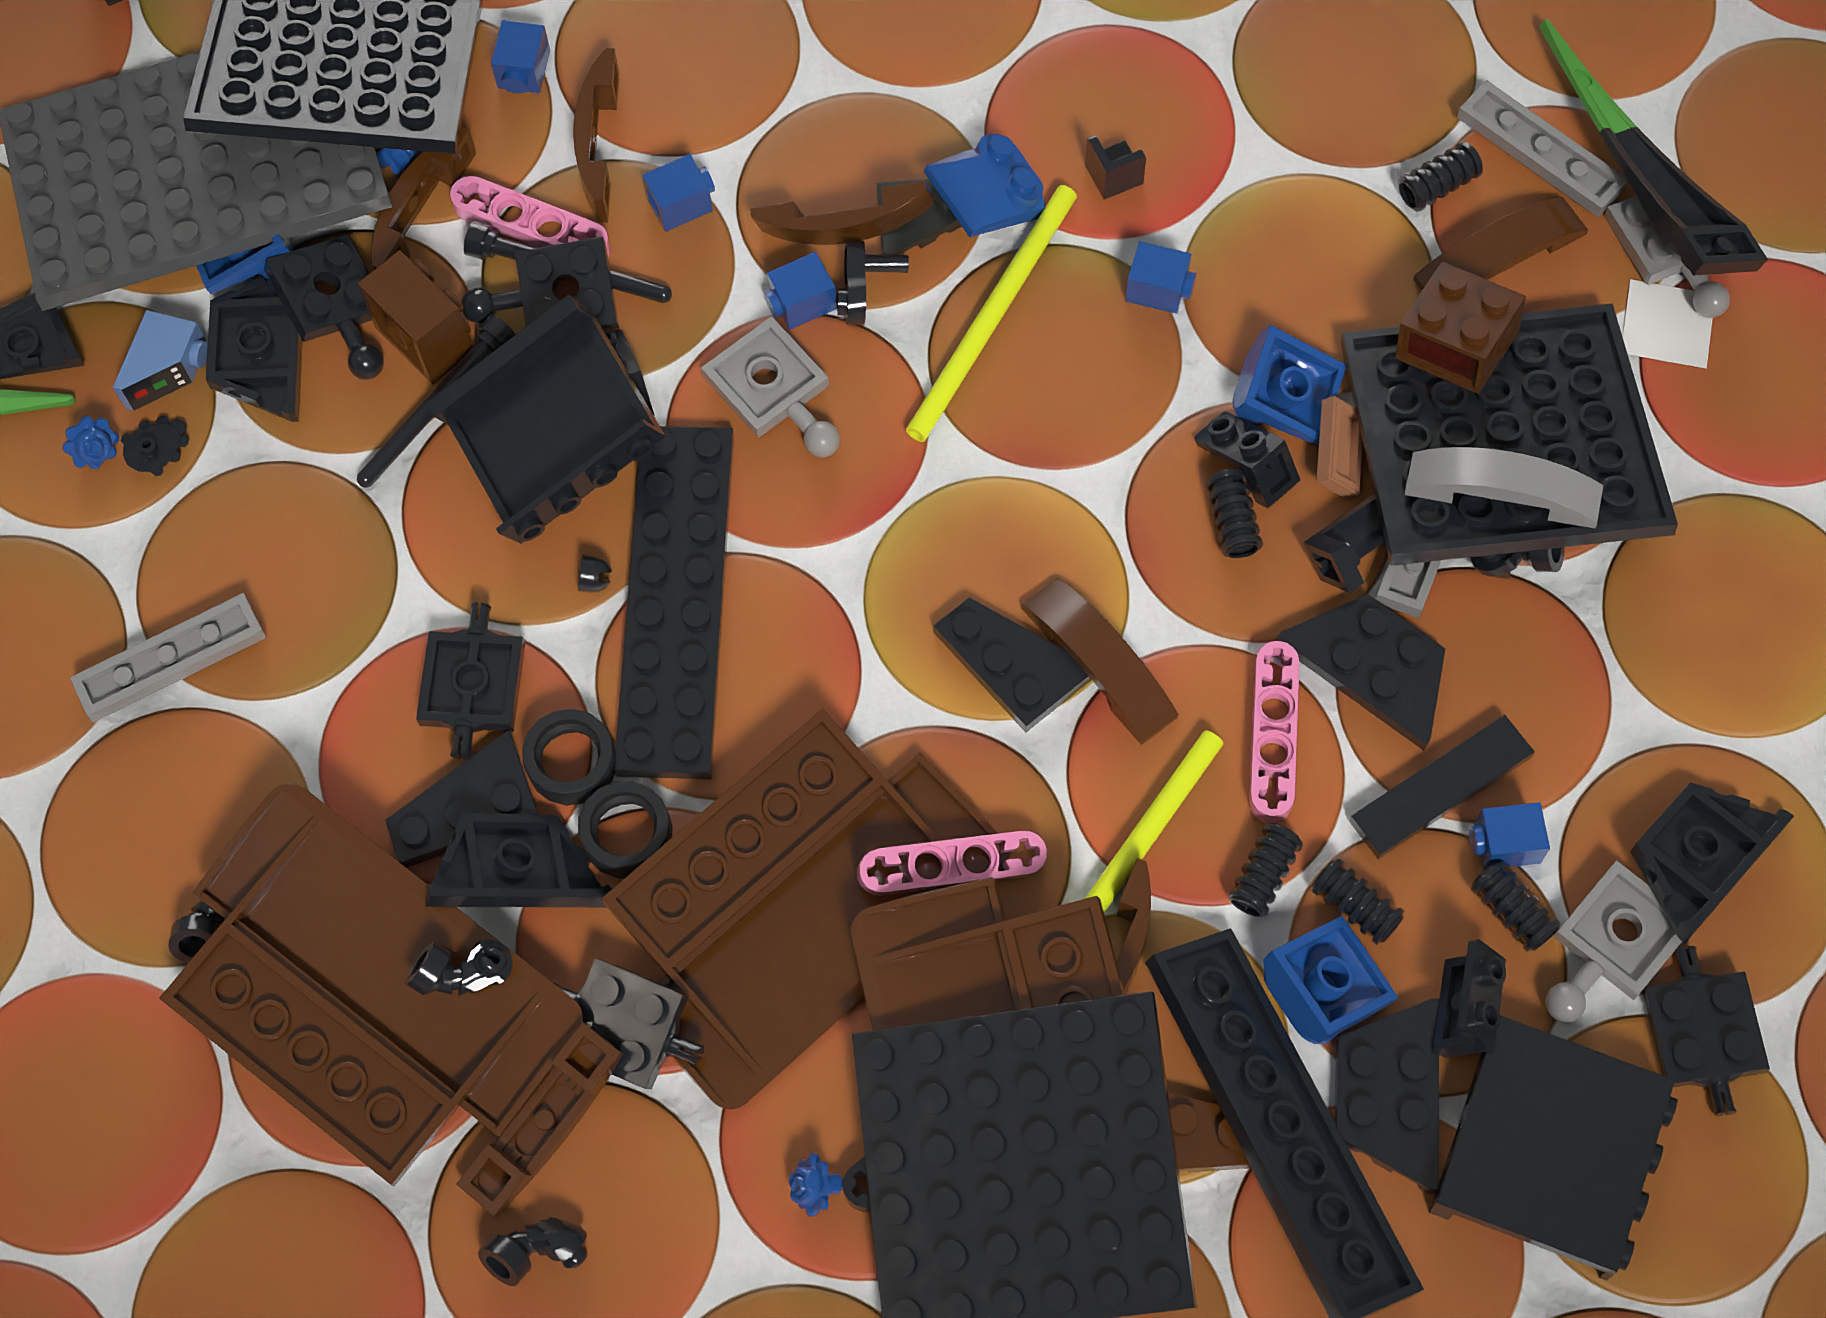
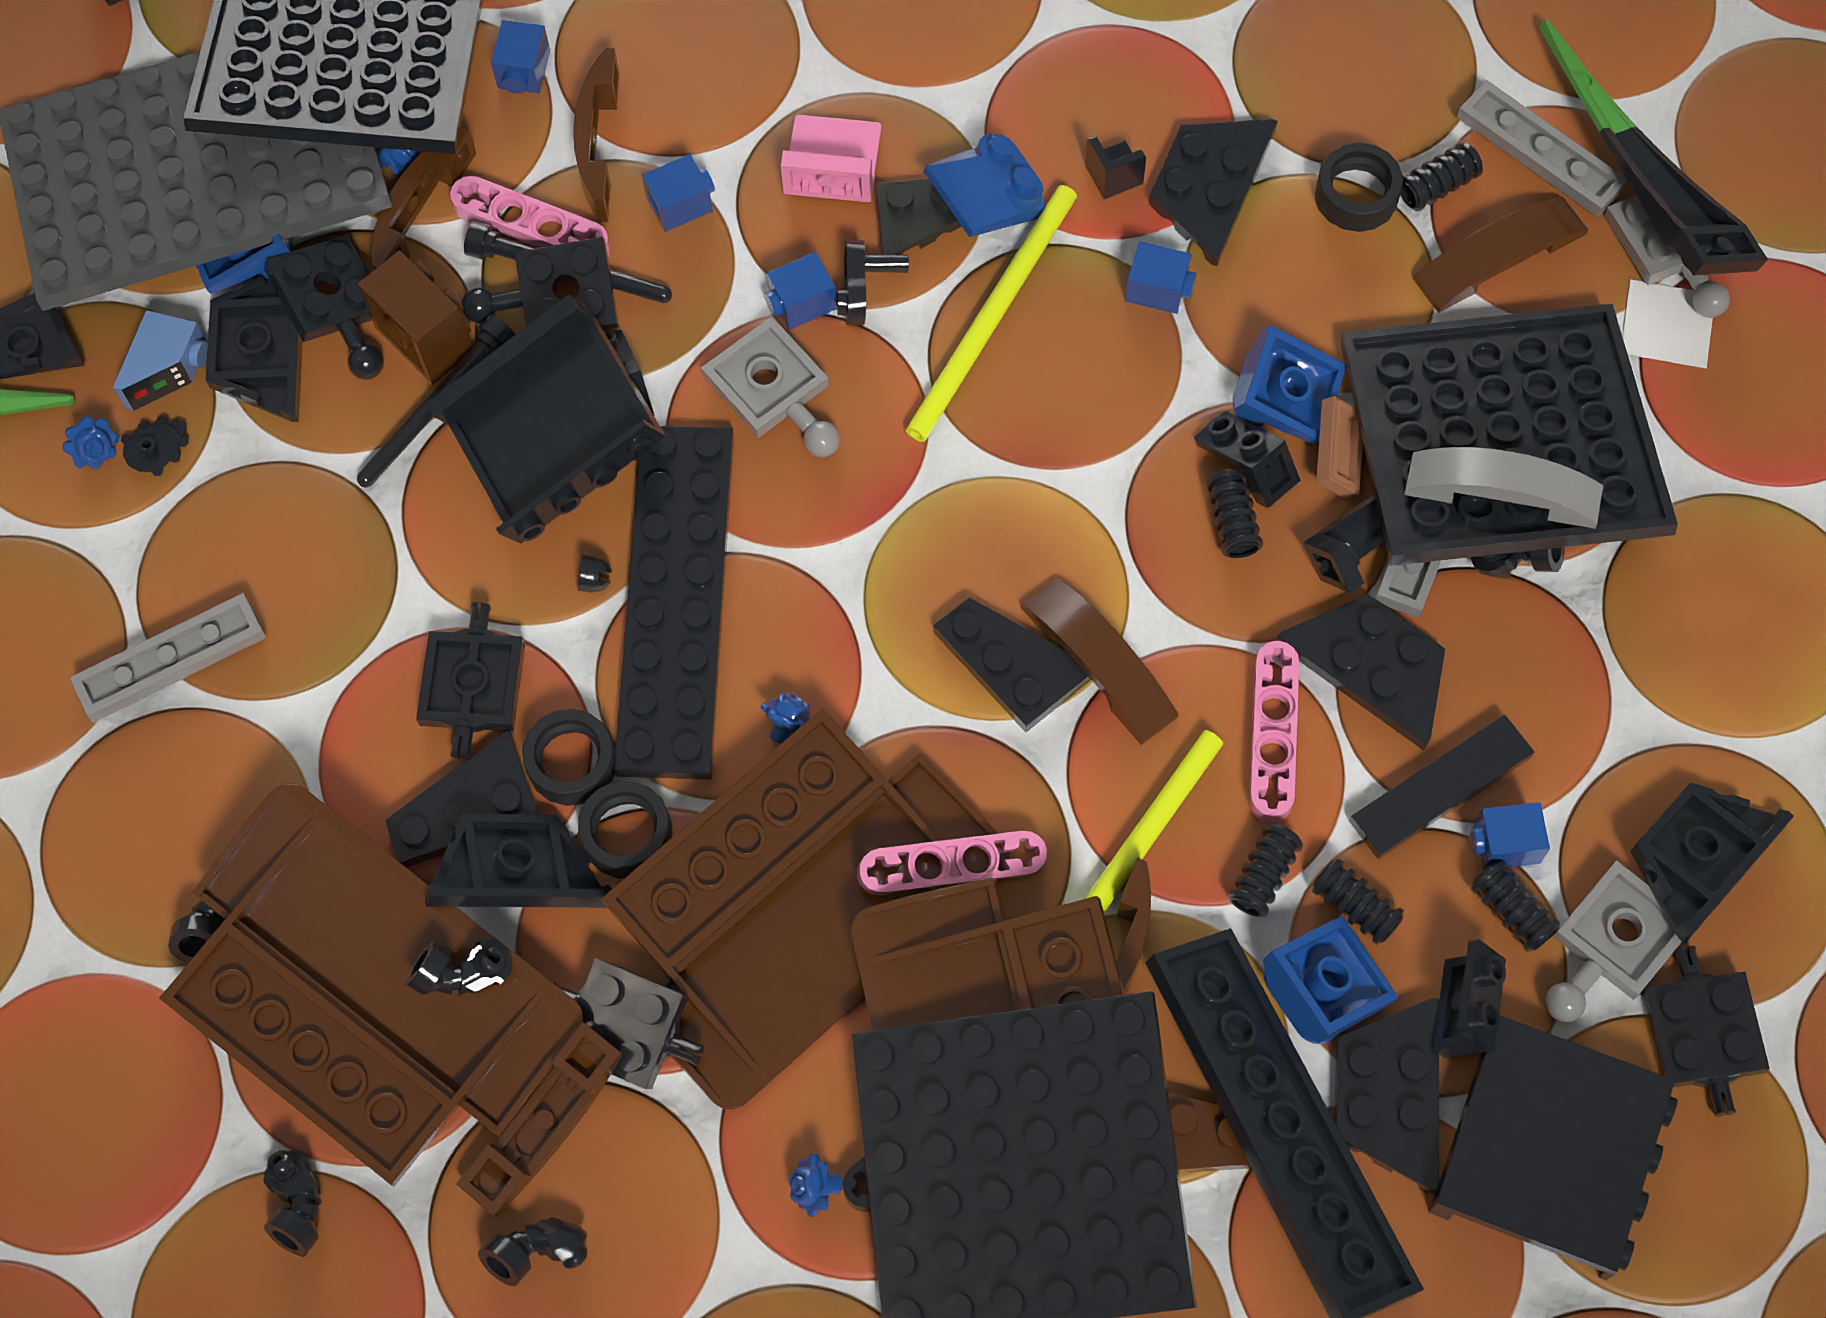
(292, 1180): none -> black arm
(787, 715): none -> blue plant
(831, 158): none -> bright pink bracket
(900, 206): reddish brown slope -> none
(1210, 179): none -> black wing
(1362, 158): none -> black tyre
(1460, 327): reddish brown piece -> none

